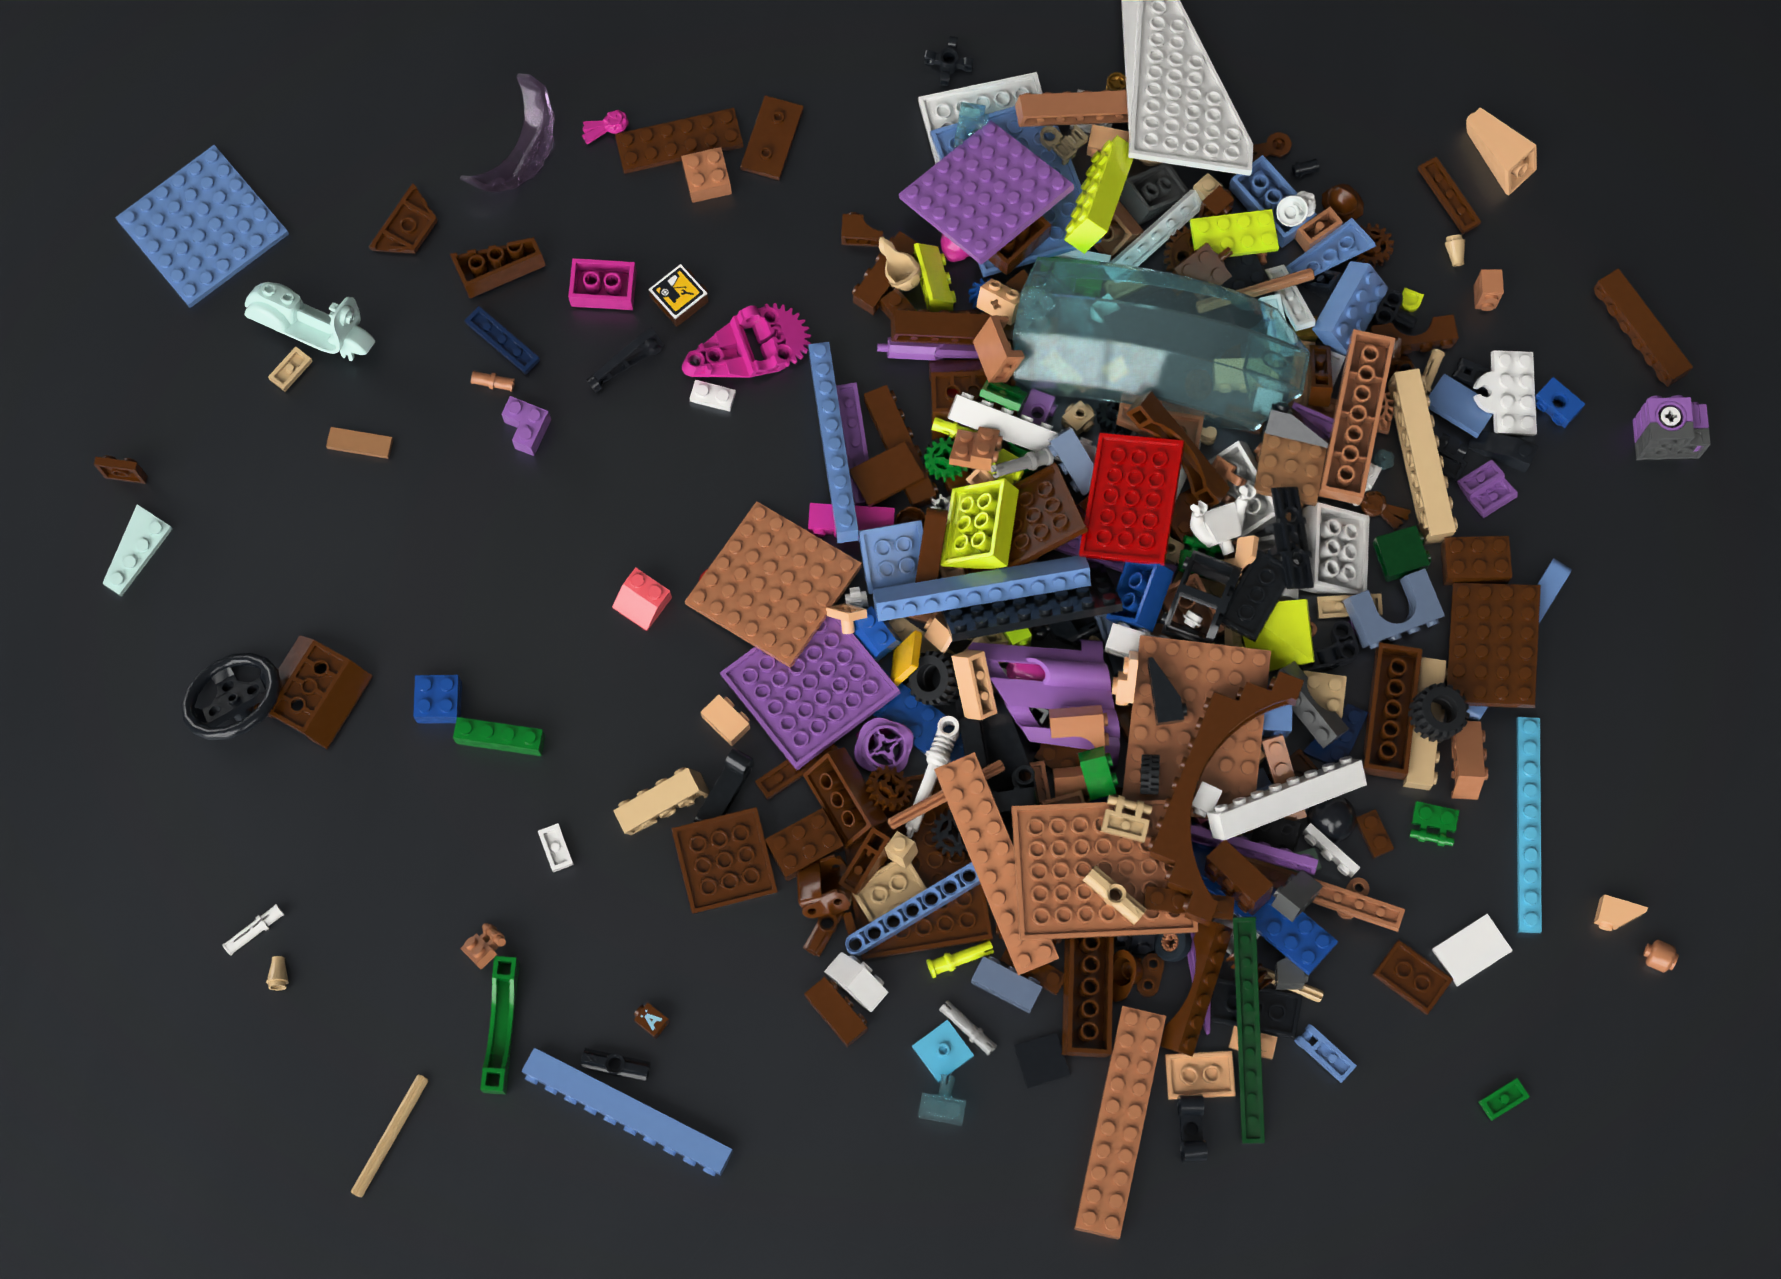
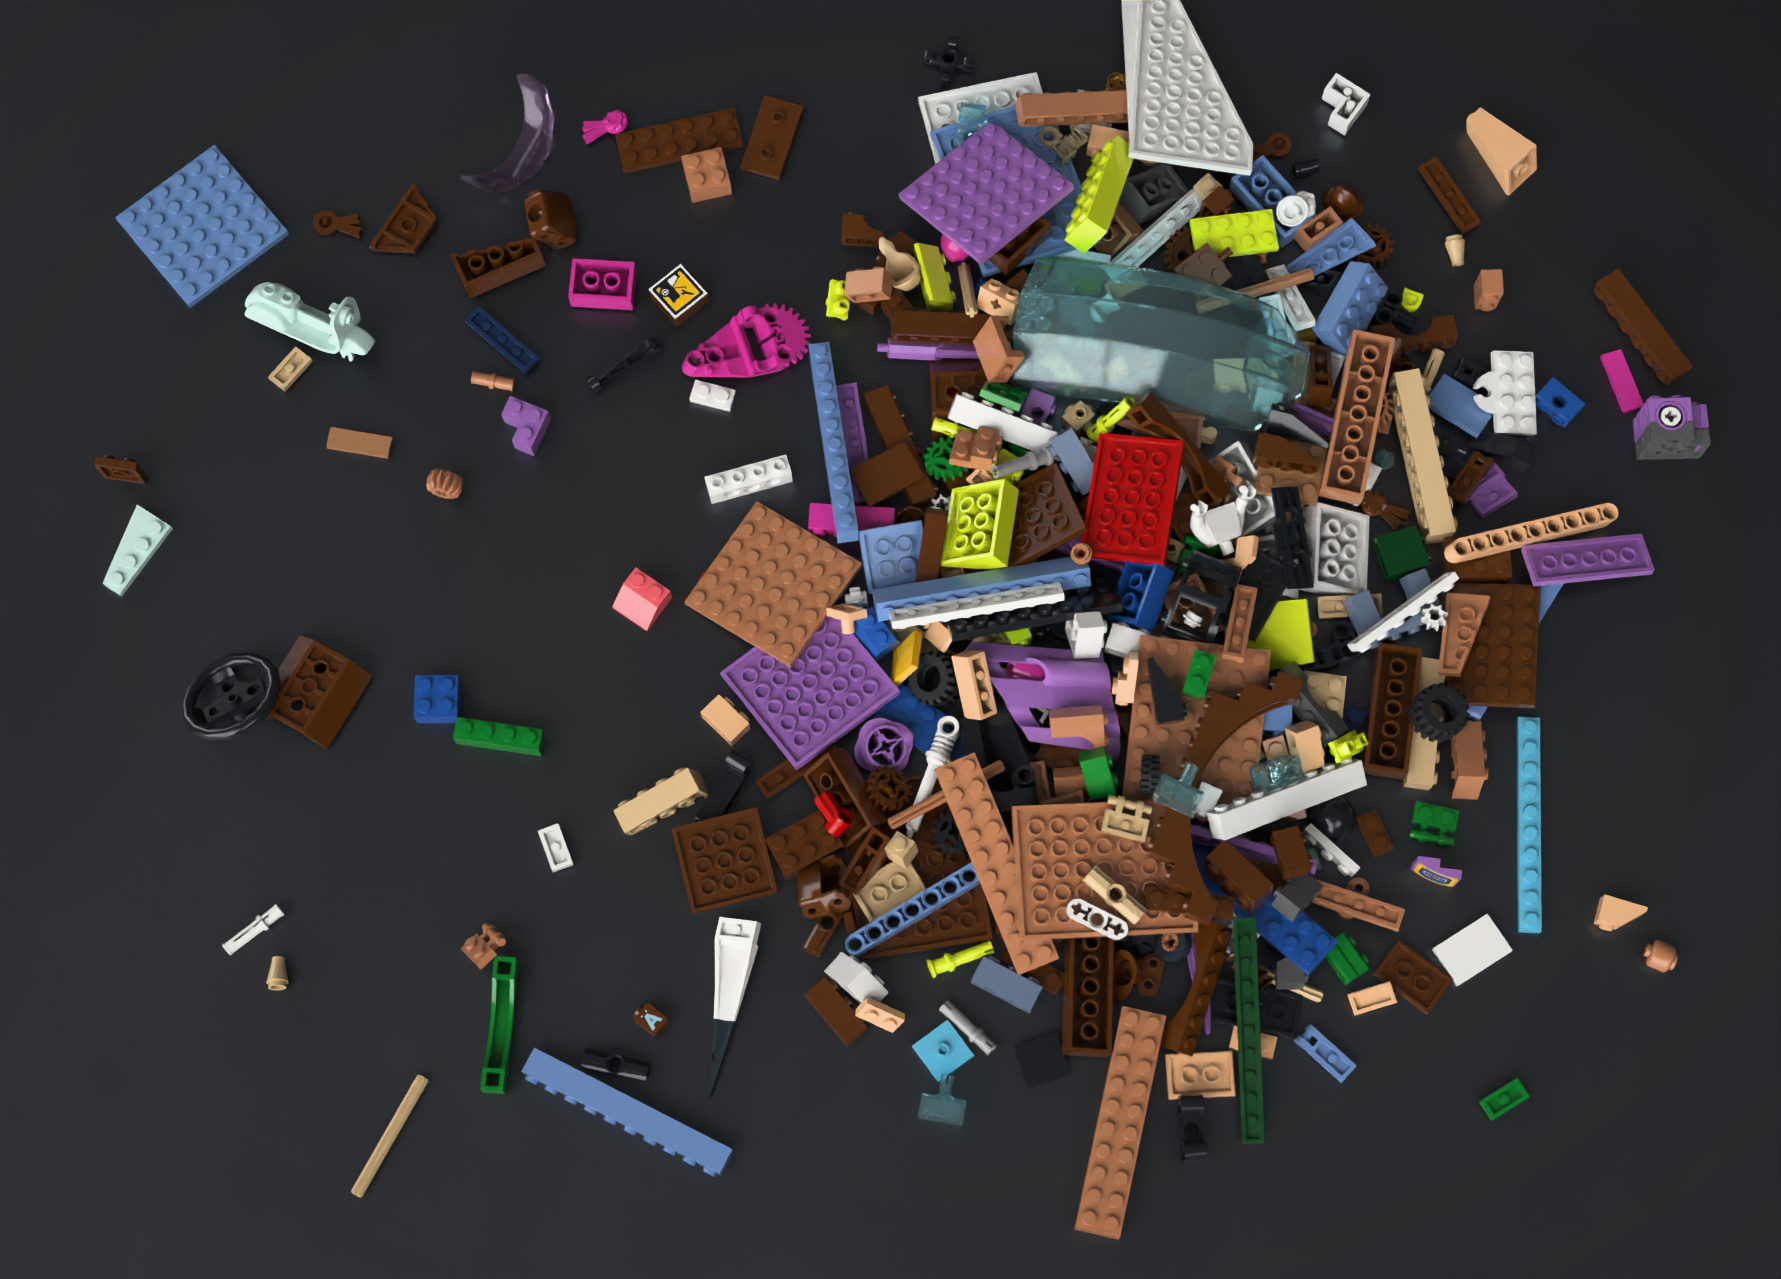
(327, 223): none -> reddish brown piece
(444, 484): none -> nougat gear
(551, 218): none -> reddish brown piece
(734, 959): none -> white plate
(748, 479): none -> white brick
(836, 302): none -> neon yellow hips
(837, 818): none -> red piece
(868, 285): none -> nougat brick
(880, 1014): none -> light nougat plate
(967, 289): none -> tan axle
(976, 605): none -> white plate
(1077, 549): none -> nougat plate
(1086, 634): none -> white brick
(1106, 423): none -> neon yellow pin
(1109, 931): none -> white beam
(1179, 793): none -> clear light blue brick
(1198, 675): none -> green brick
(1239, 623): none -> nougat plate
(1276, 773): none -> clear light blue brick
(1280, 453): none -> reddish brown slope
(1291, 852): none -> reddish brown brick
(1305, 743): none -> light nougat brick
(1347, 745): none -> neon yellow hips
(1347, 960): none -> green brick
(1348, 102): none -> white brick
(1372, 998): none -> light nougat tile
(1396, 617): none -> white plate
(1430, 869): none -> slope
(1434, 623): none -> white gear
(1461, 629): none -> nougat wing
(1470, 477): none -> reddish brown plate
(1523, 536): none -> light nougat beam
(1587, 559): none -> medium lavender plate
(1621, 381): none -> dark pink tile

